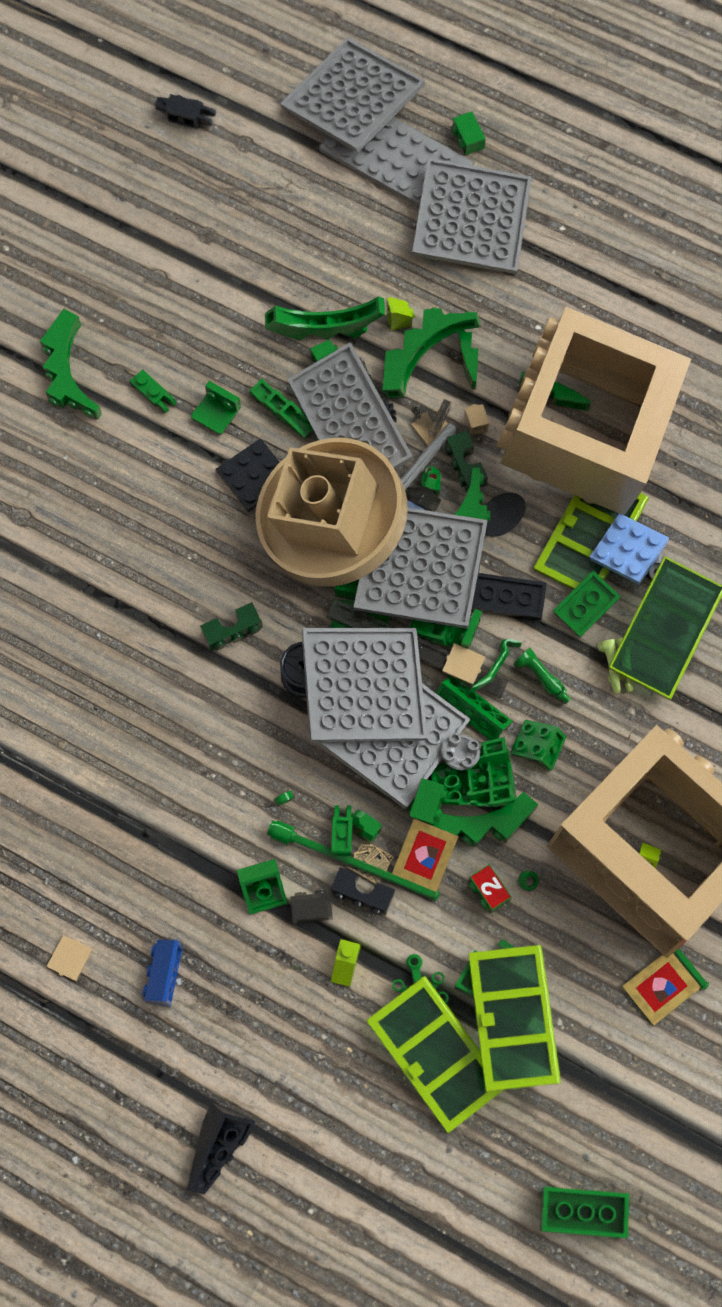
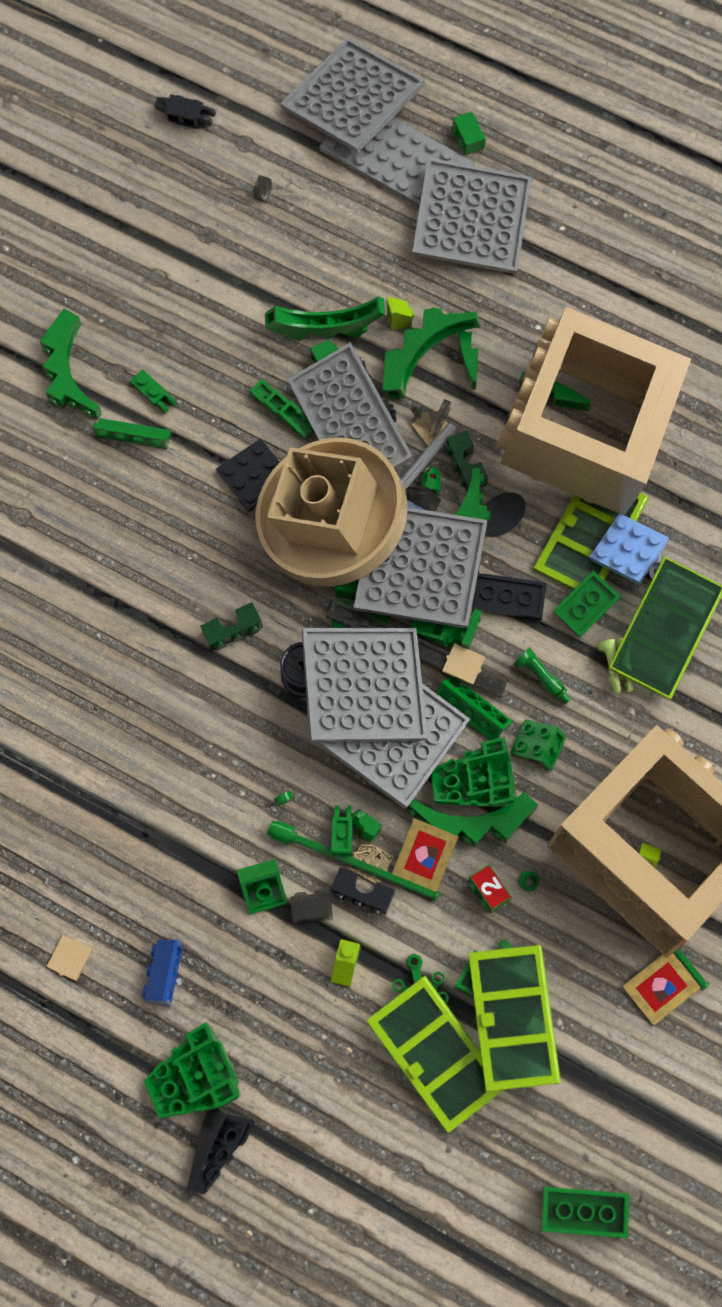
(132, 433): none -> green fence
(193, 1076): none -> green wedge
(216, 408): green bracket -> none
(262, 188): none -> clear smoke slope
(429, 801): green brick -> none
(460, 751): light grey dish -> none
(476, 419): tan brick -> none
(498, 663): green piece -> none

